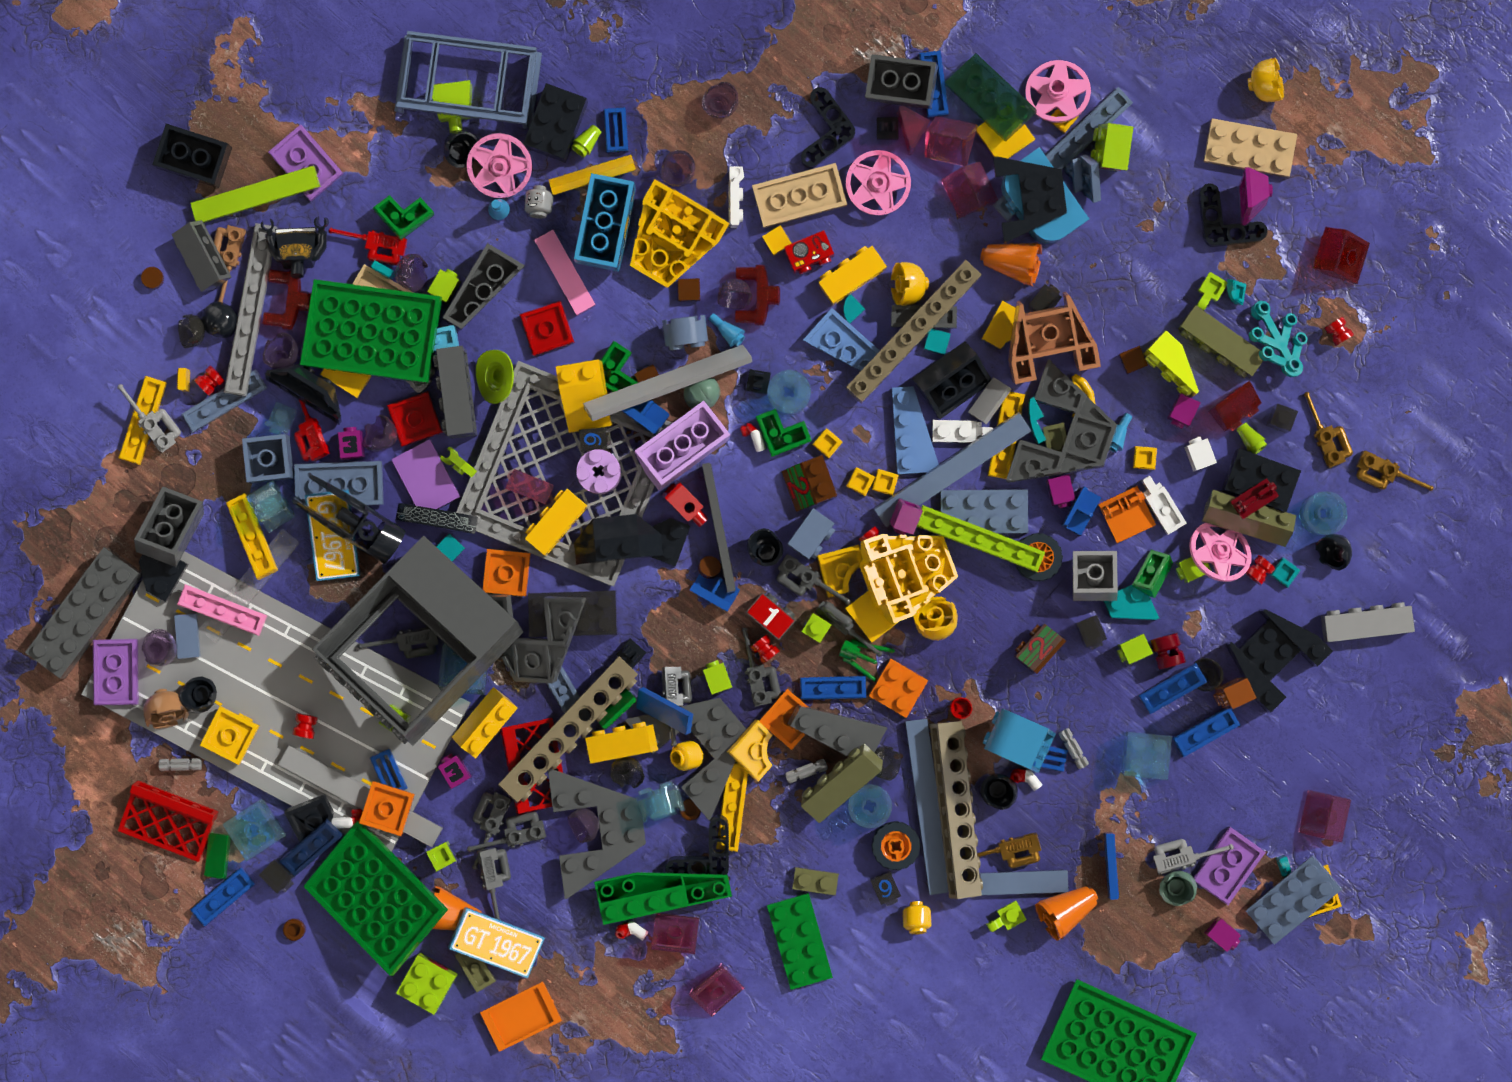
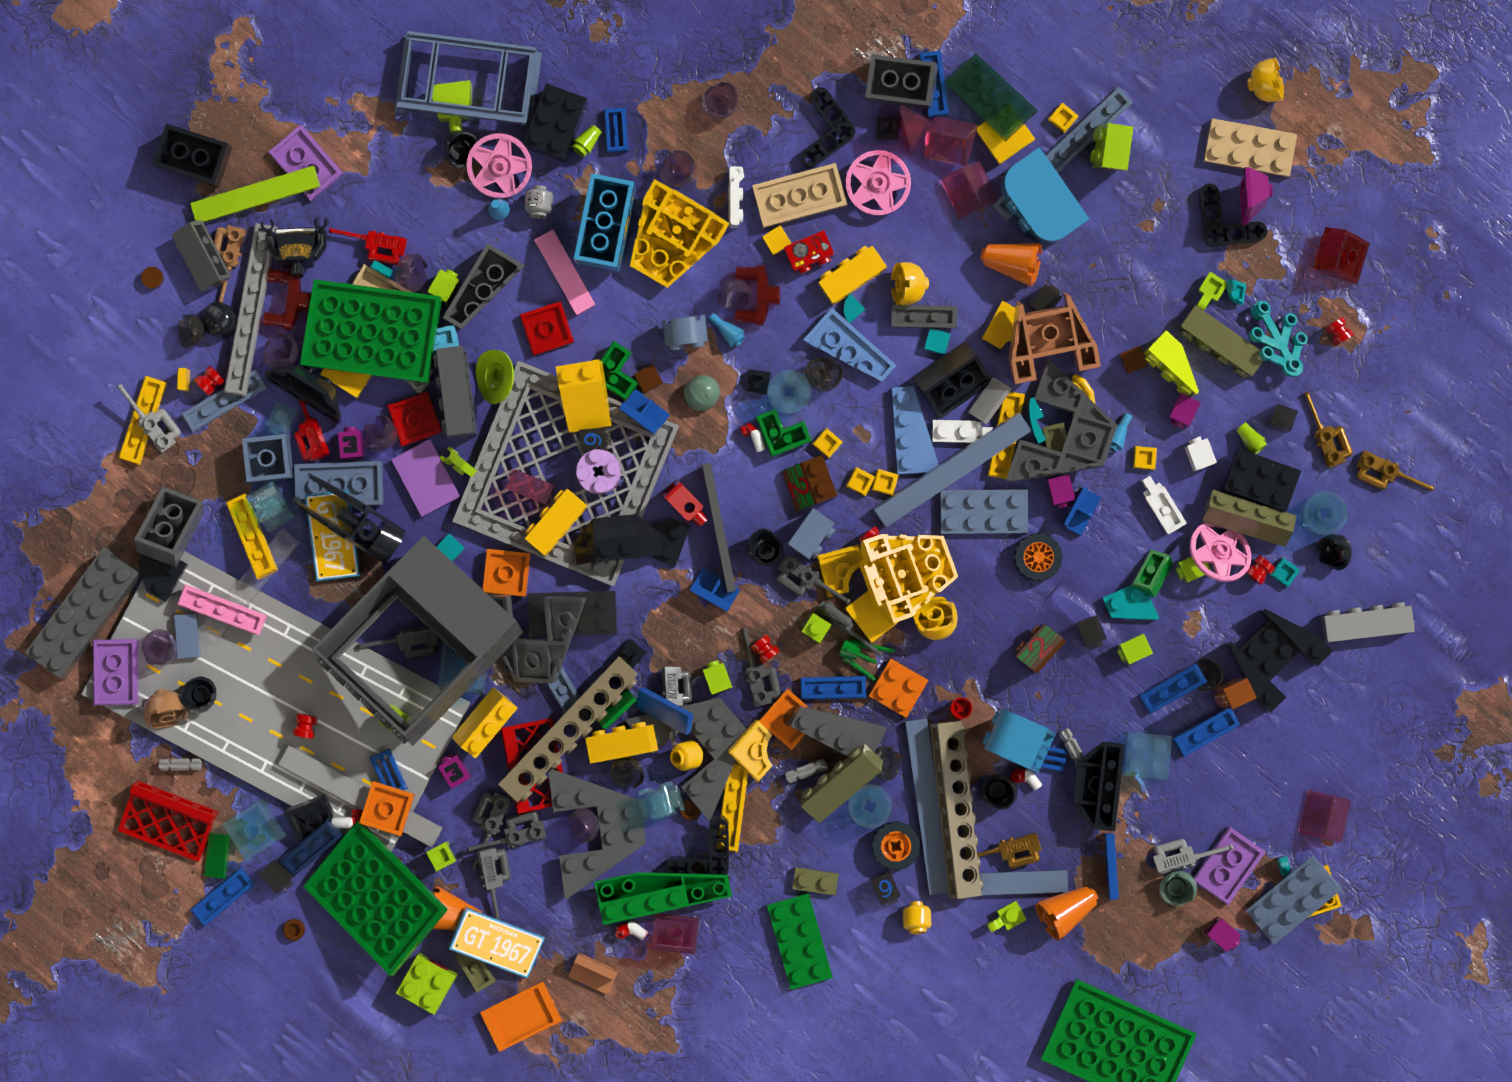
(229, 735): yellow plate -> none
(403, 221): green brick -> none
(437, 518): black sticker -> none
(582, 177): yellow tile -> none
(593, 973): none -> nougat panel
(667, 382): light grey tile -> none
(682, 445): lavender slope -> none
(689, 289): reddish brown tile -> none
(709, 567): reddish brown tile -> none
(716, 989): clear pink slope -> none
(771, 616): red brick -> none
(823, 374): none -> clear smoke hair
(905, 517): magenta brick -> none
(913, 331): dark tan brick -> none
(980, 539): lime tile -> none
(1040, 195): black wing -> none
(1058, 91): bright pink wheel -> none
(1085, 177): sand blue slope -> none
(1095, 576): light grey brick -> none
(1099, 785): none -> black wedge
(1127, 514): orange hinge -> none
(1162, 645): dark red wheel -> none
(1236, 406): clear red slope -> none
(1255, 498): dark red hinge -> none

